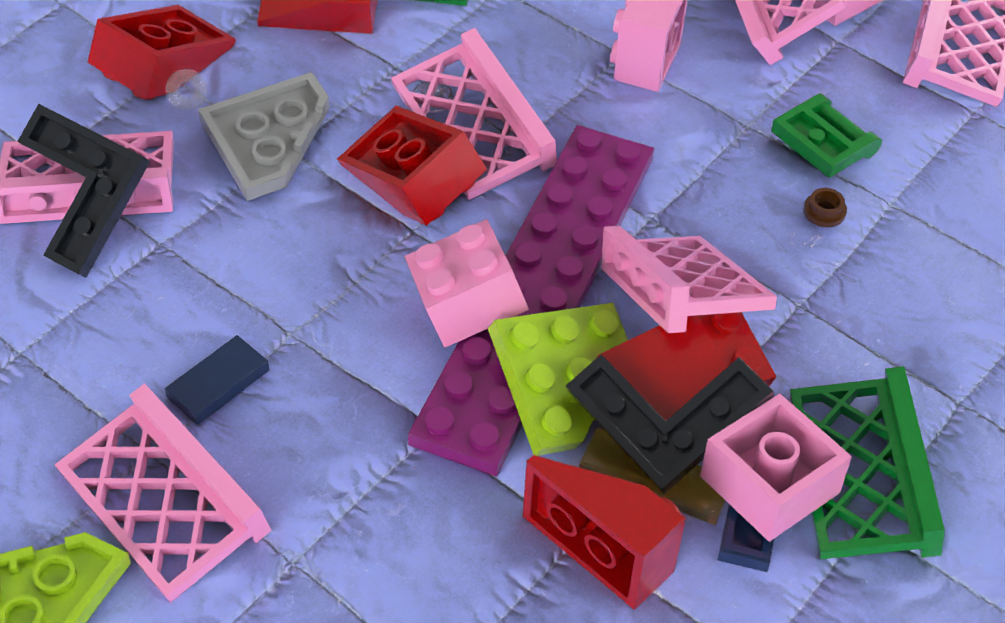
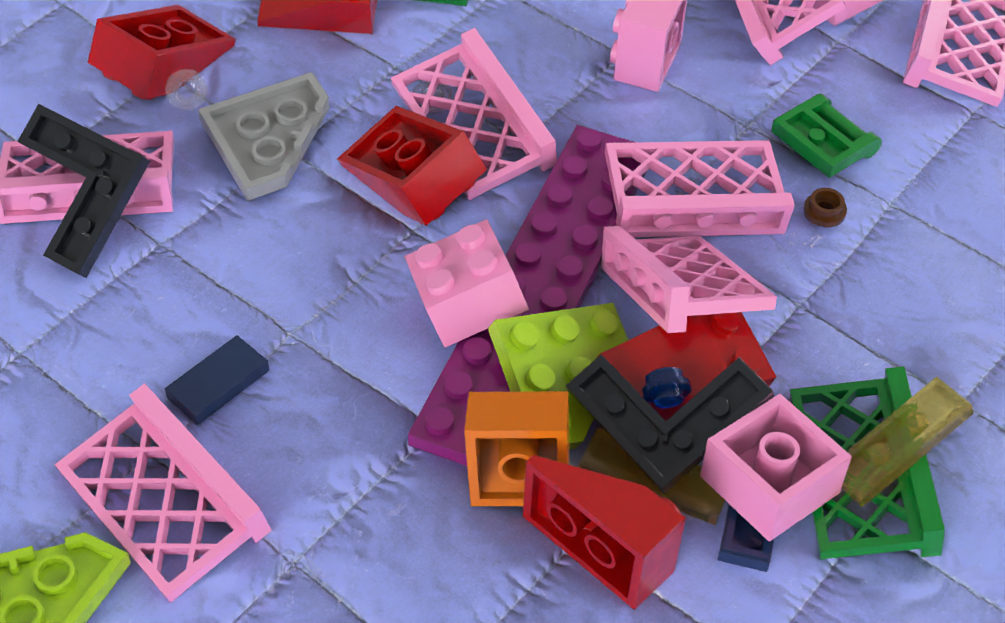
(504, 433): none -> orange slope
(666, 387): none -> clear blue plate
(700, 211): none -> bright pink fence
(903, 439): none -> clear yellow tile

